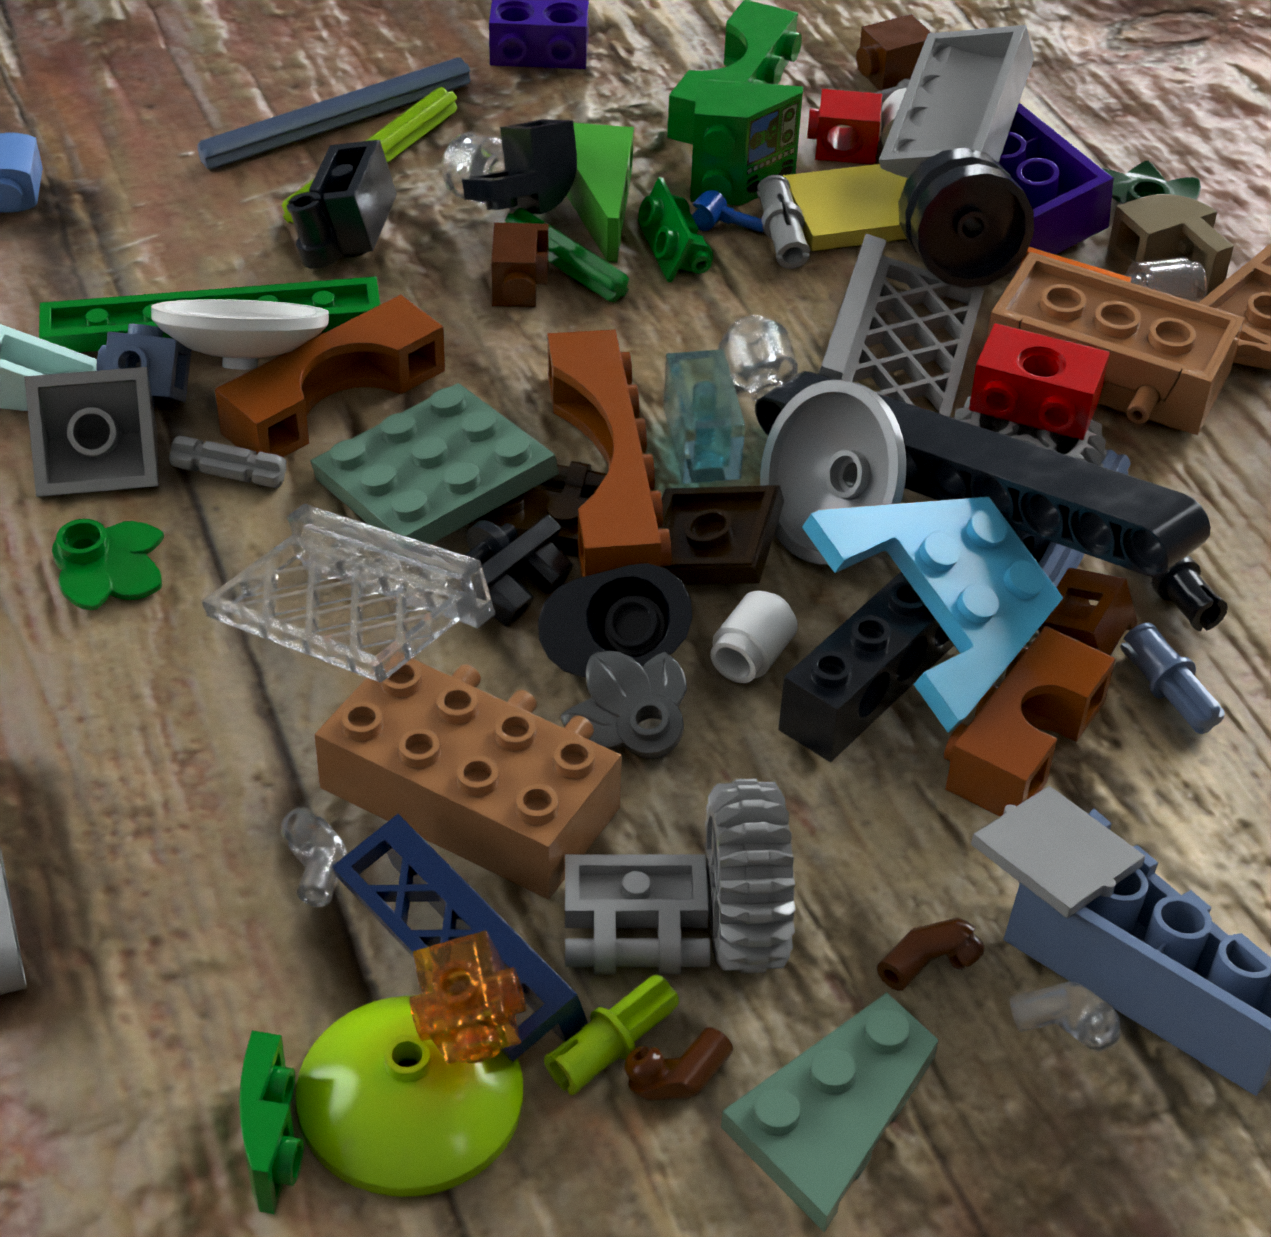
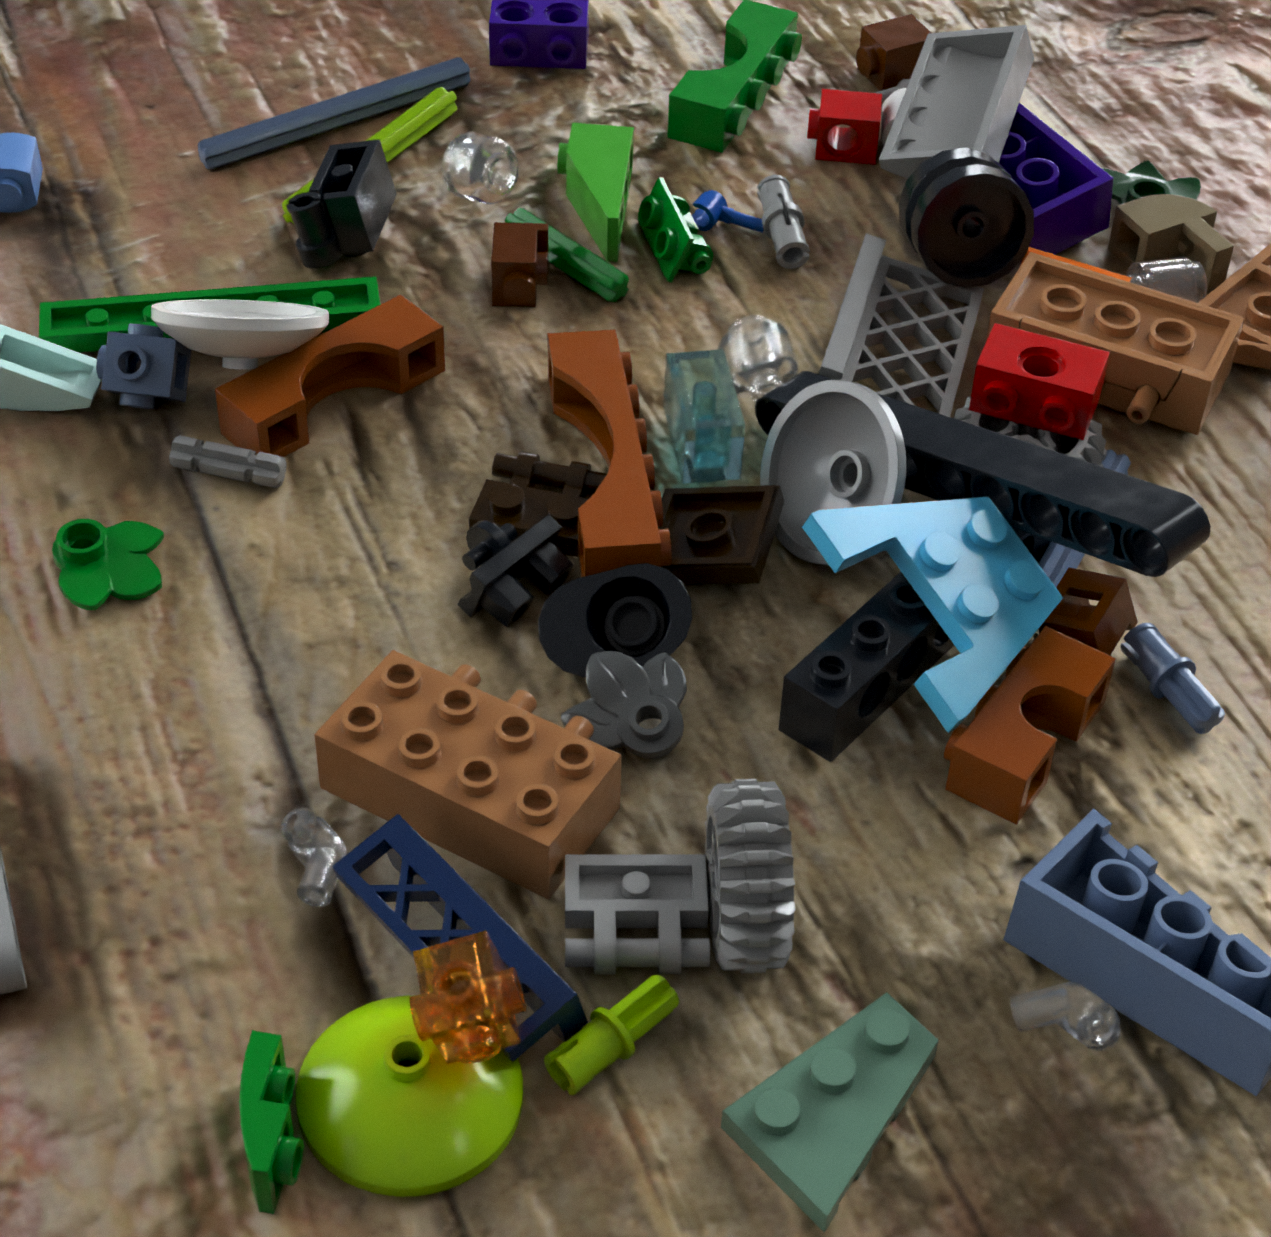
(92, 431): light grey slope -> none
(367, 563): clear fence -> none
(434, 466): sand green plate -> none
(537, 171): black brick -> none
(680, 1077): reddish brown arm -> none
(743, 137): green slope -> none
(753, 636): white brick -> none
(848, 204): light yellow tile -> none
(927, 943): reddish brown arm -> none
(1058, 851): light grey piece -> none
(1191, 594): black pin -> none

